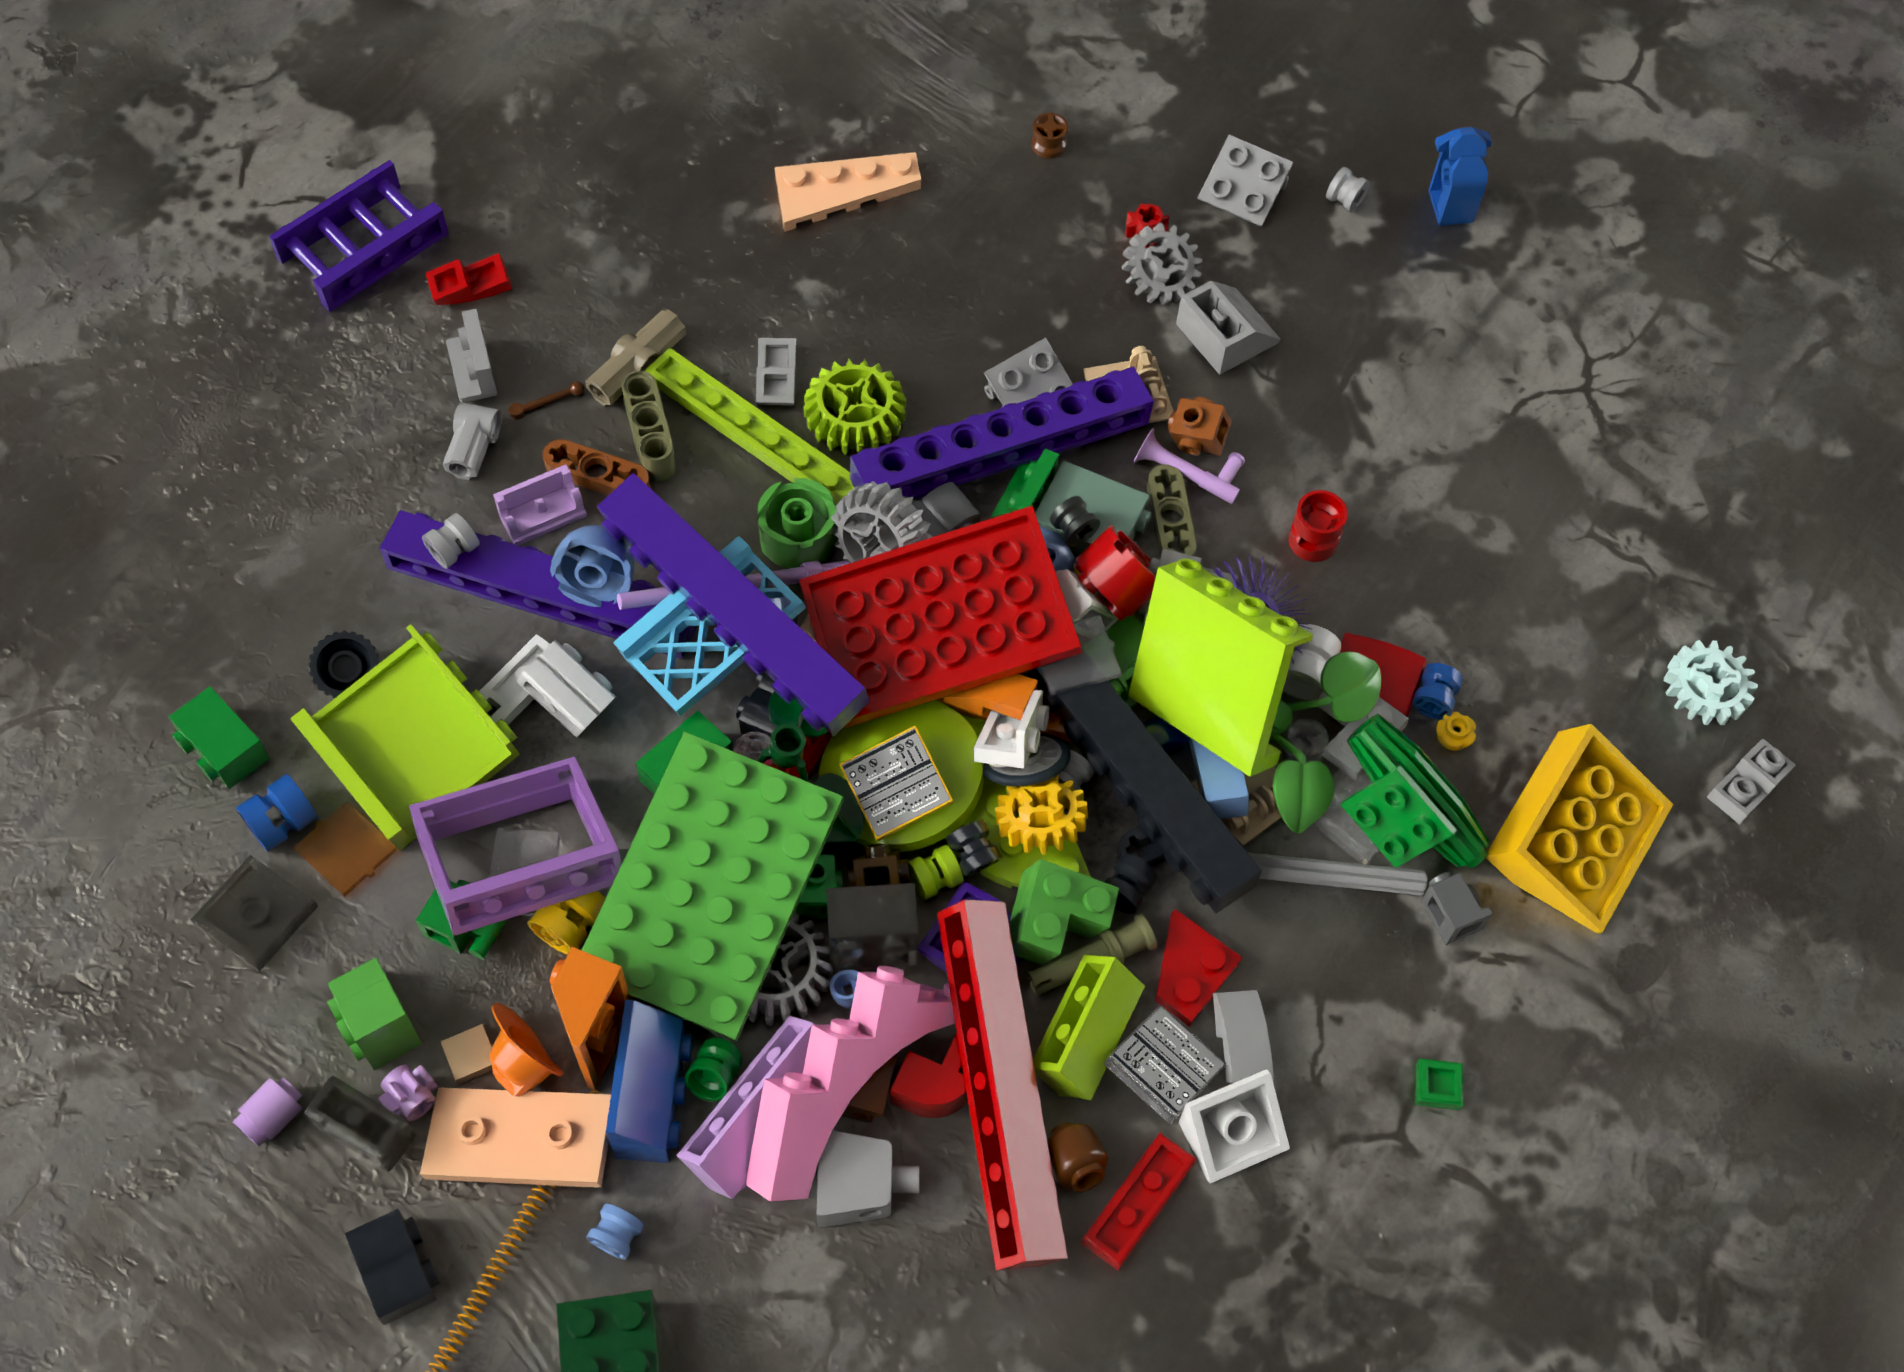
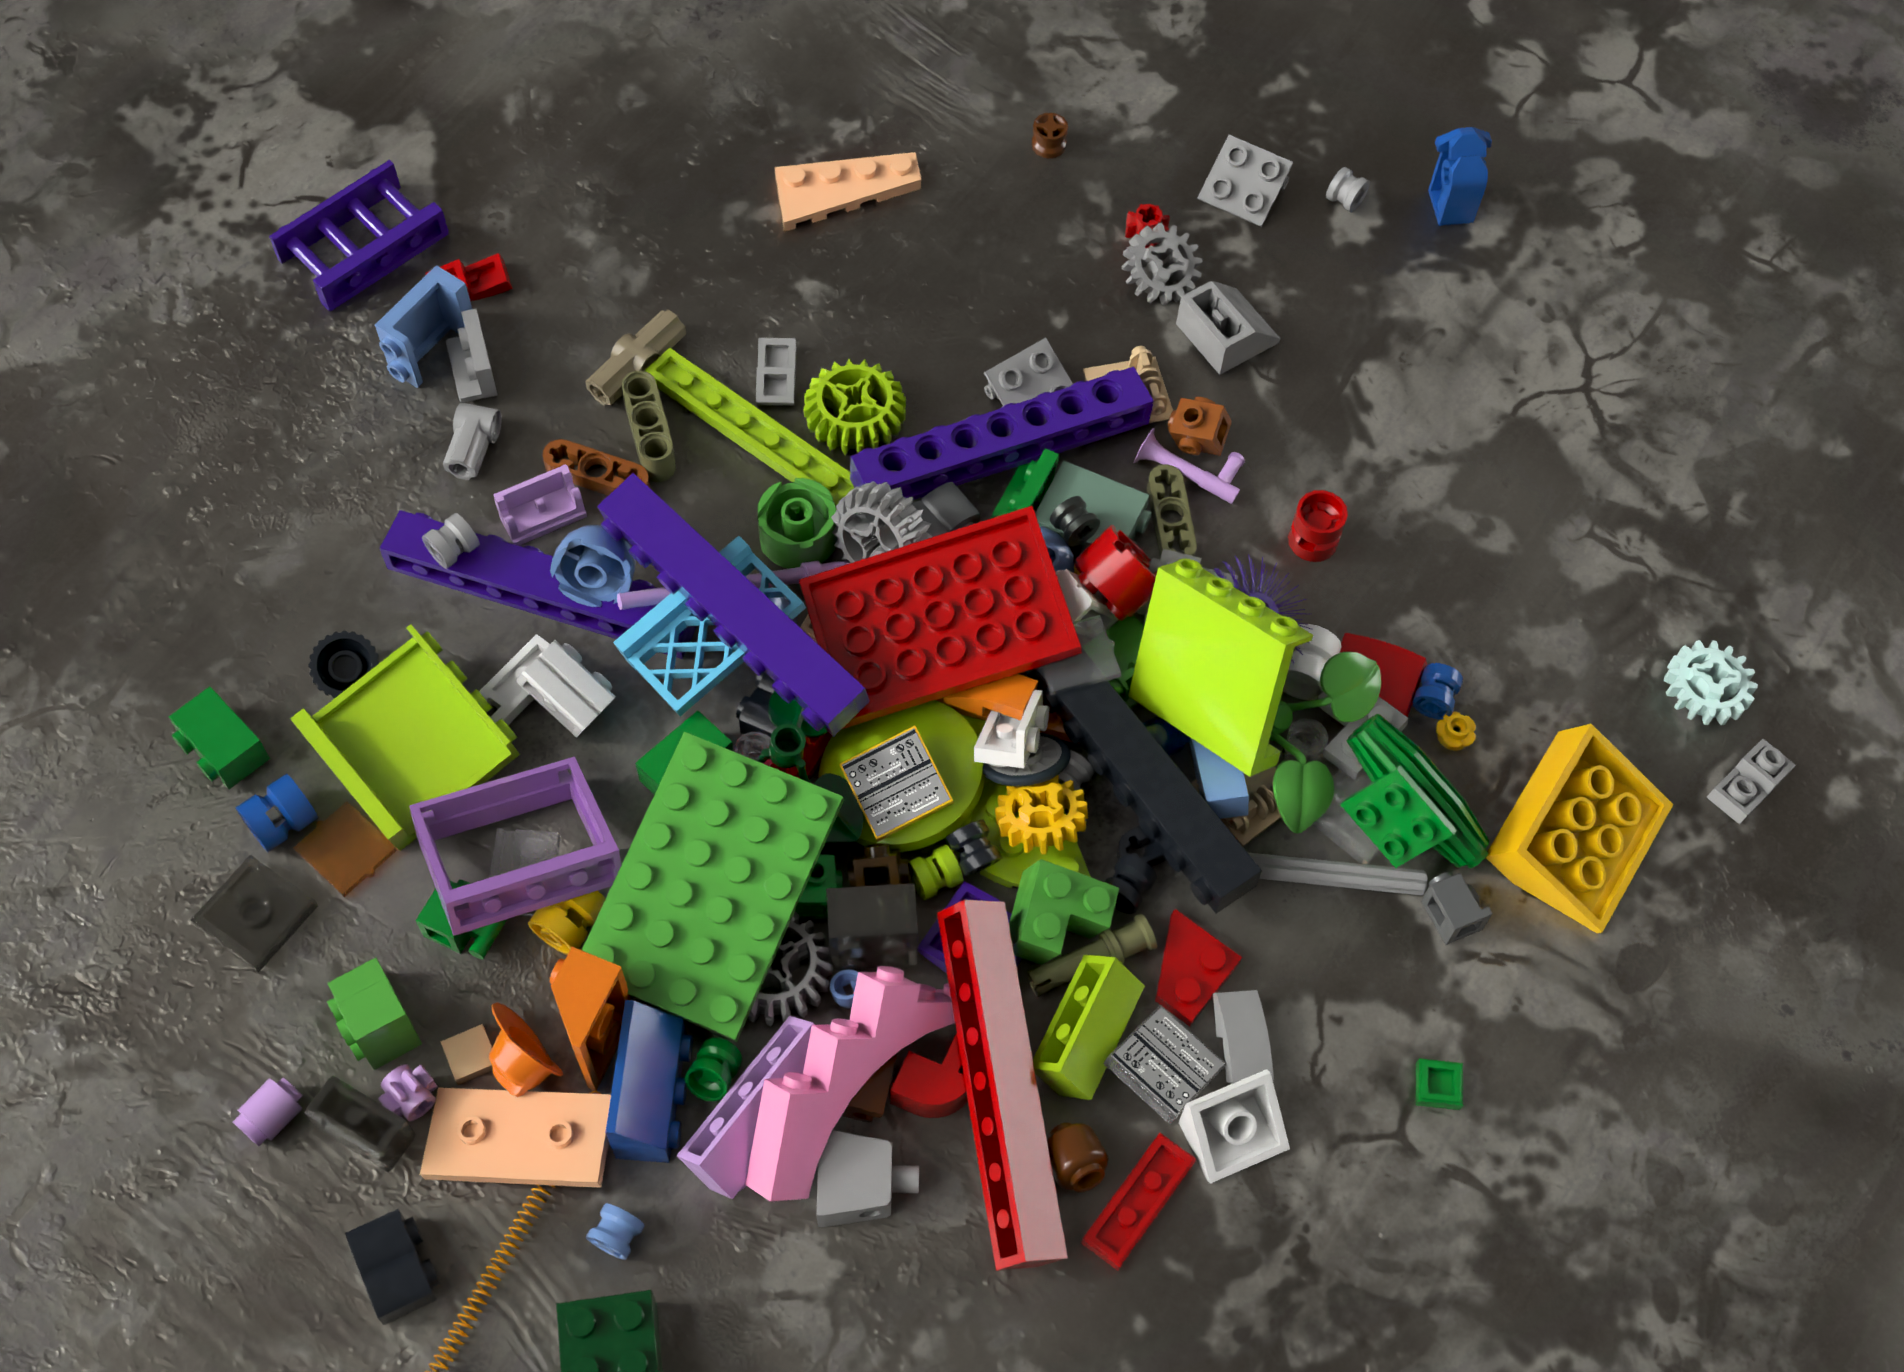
(421, 321): none -> medium blue panel
(518, 410): reddish brown hinge -> none

